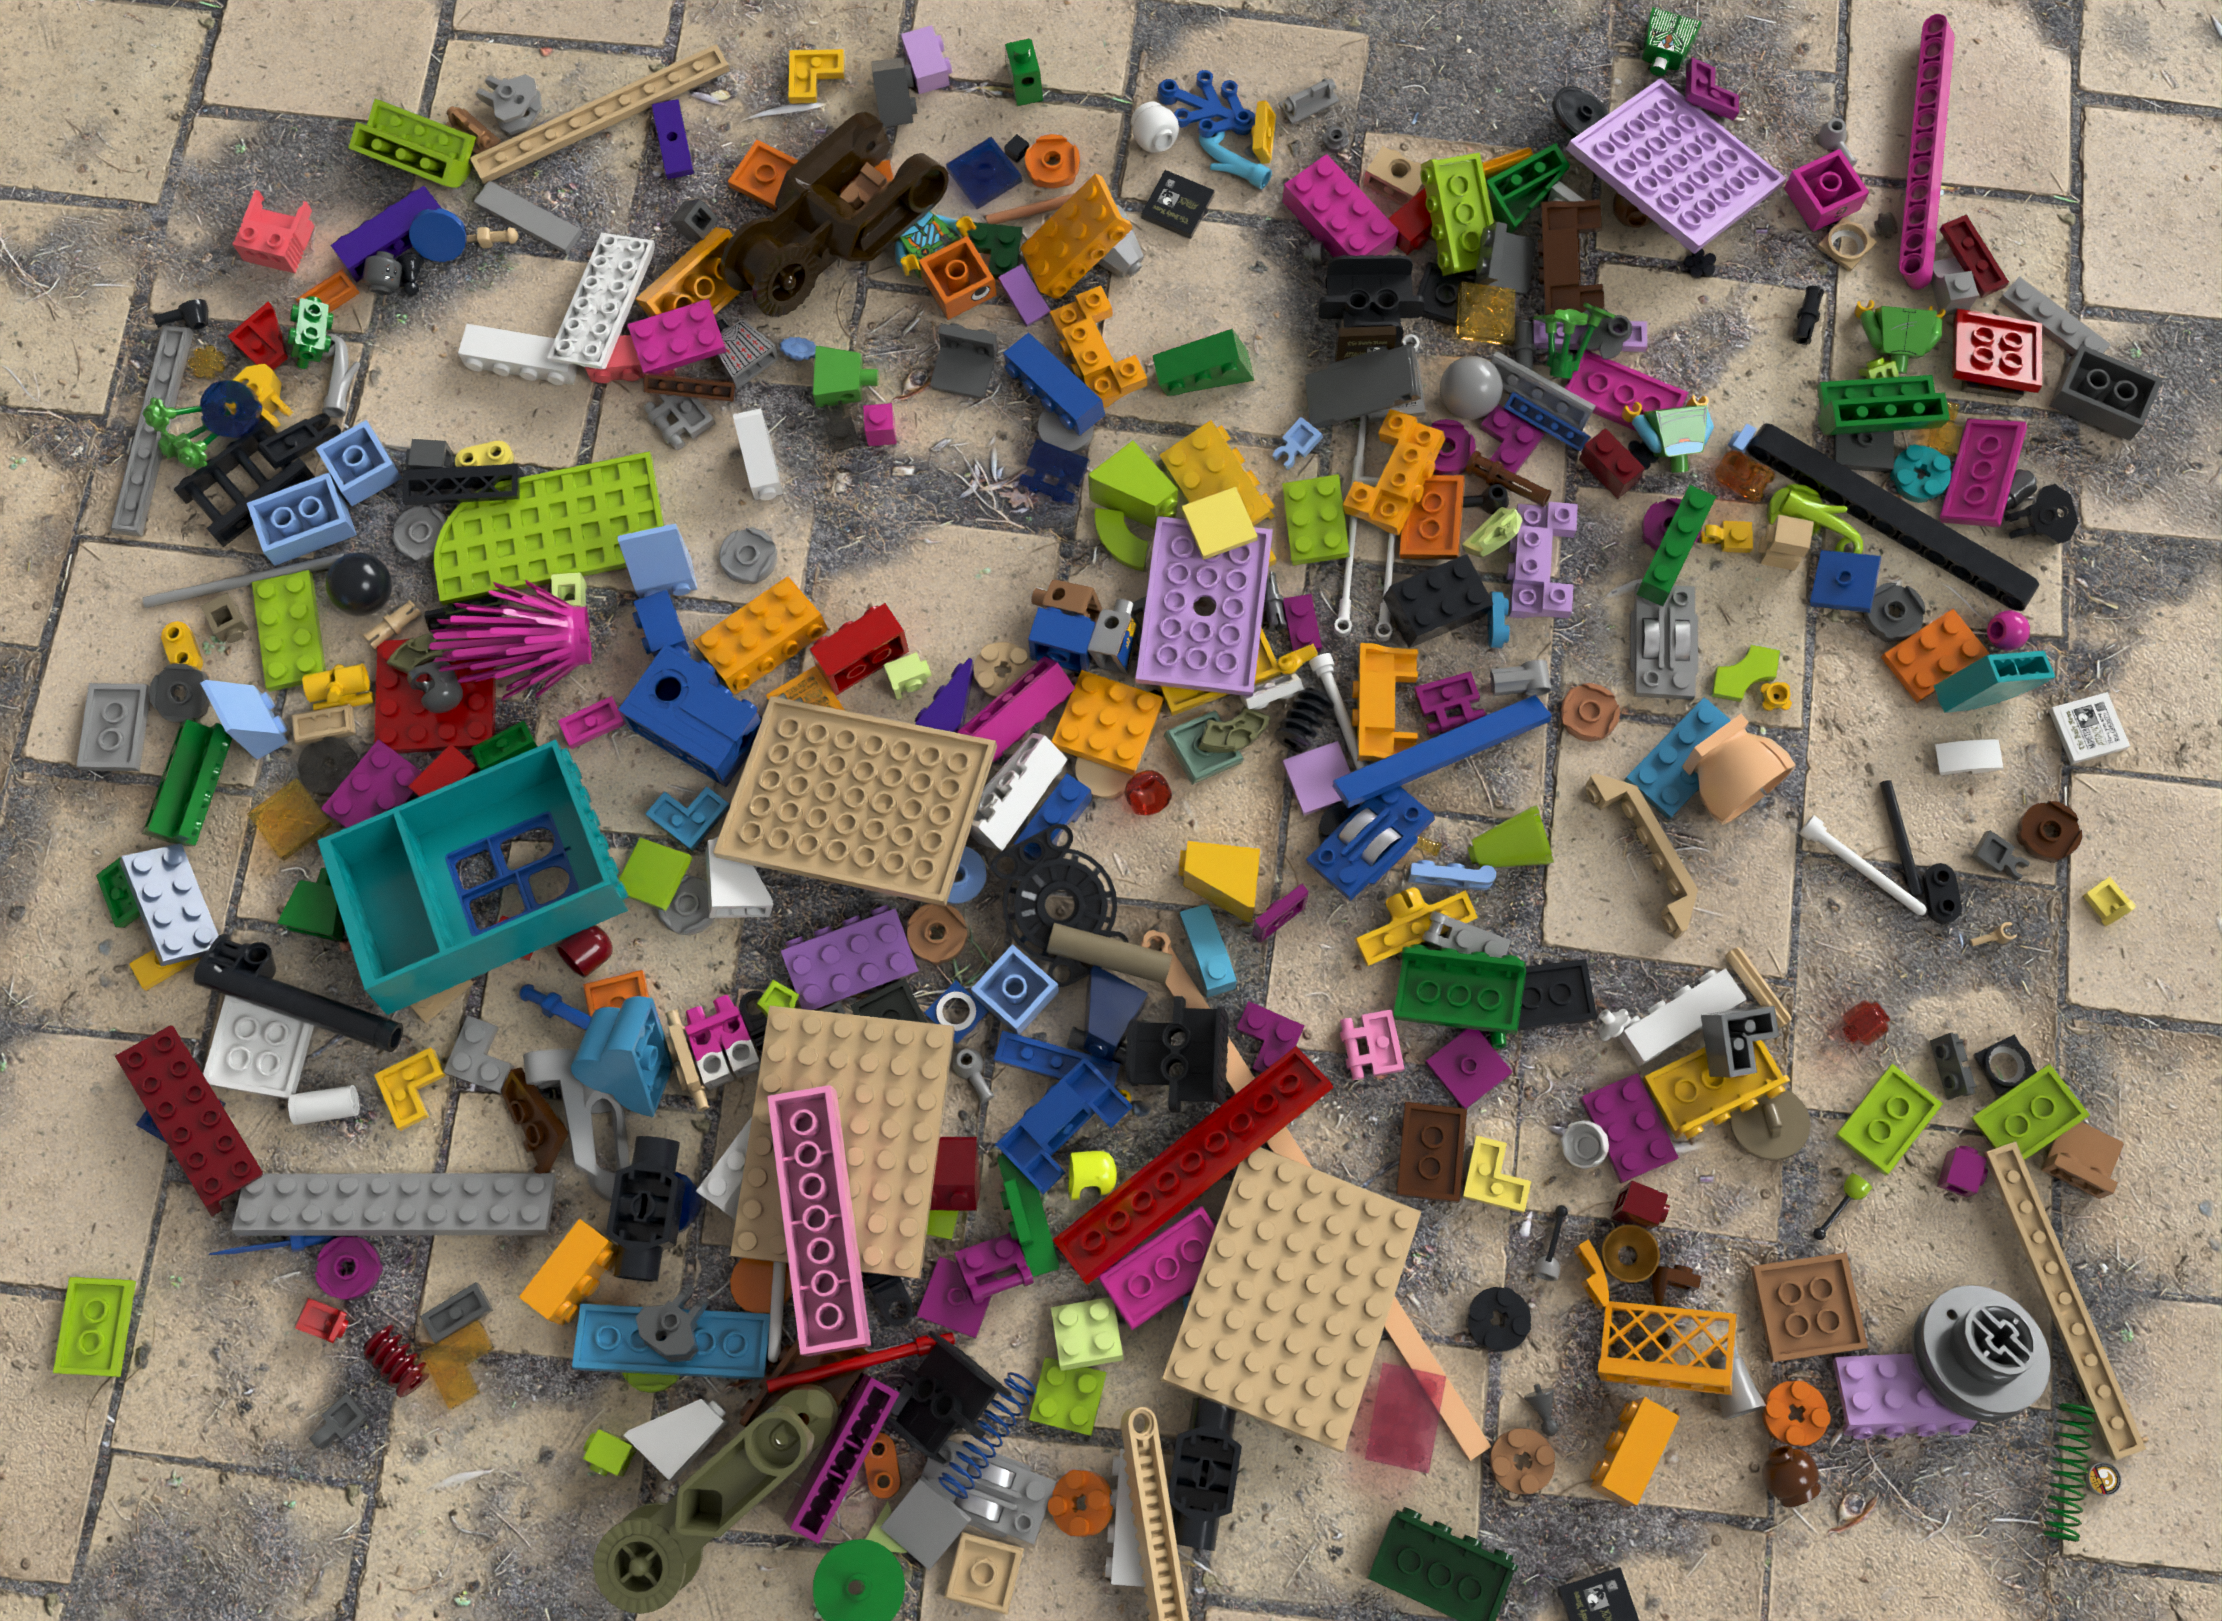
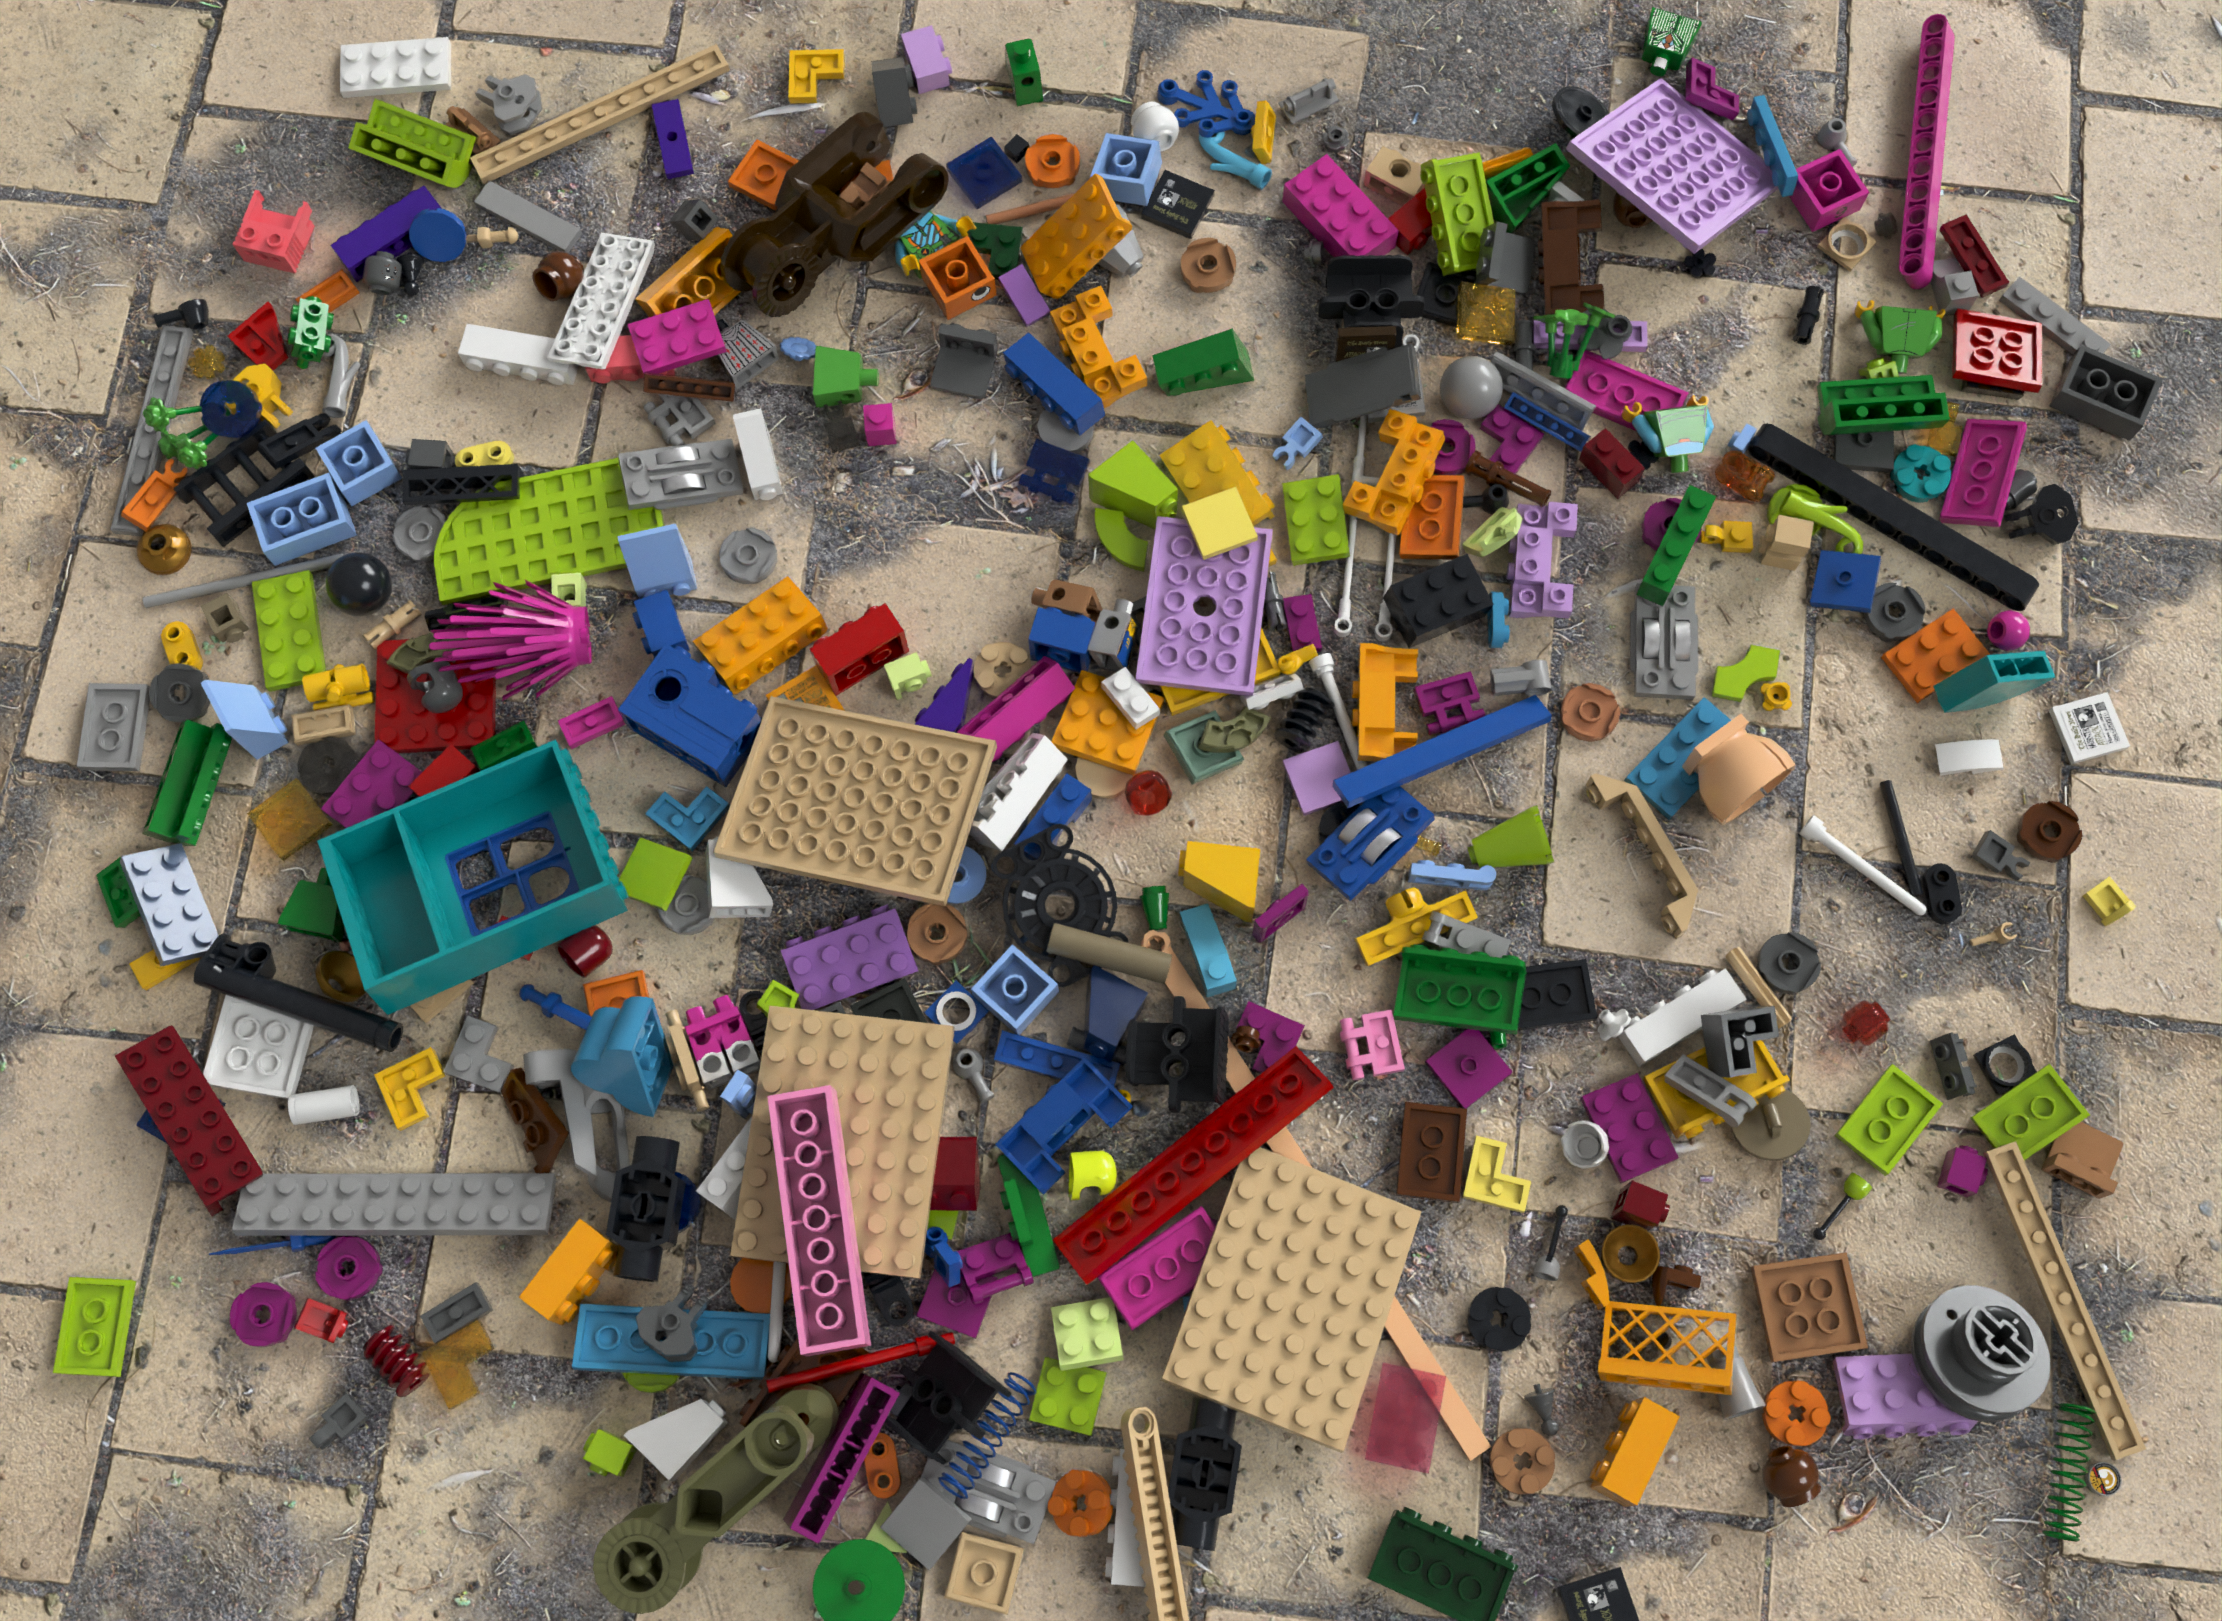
(153, 497): none -> orange plate
(170, 557): none -> pearl gold piece
(276, 1328): none -> magenta plate
(343, 969): none -> pearl gold piece
(395, 67): none -> white plate
(558, 275): none -> reddish brown piece
(680, 475): none -> light grey piece
(740, 1094): none -> light blue plate
(945, 1260): none -> blue plate
(1129, 167): none -> light blue brick
(1130, 698): none -> white plate
(1155, 906): none -> green cone
(1210, 280): none -> medium nougat plate
(1246, 1038): none -> reddish brown plate
(1710, 1090): none -> light grey plate
(1775, 151): none -> dark azure plate
(1805, 960): none -> dark grey plate

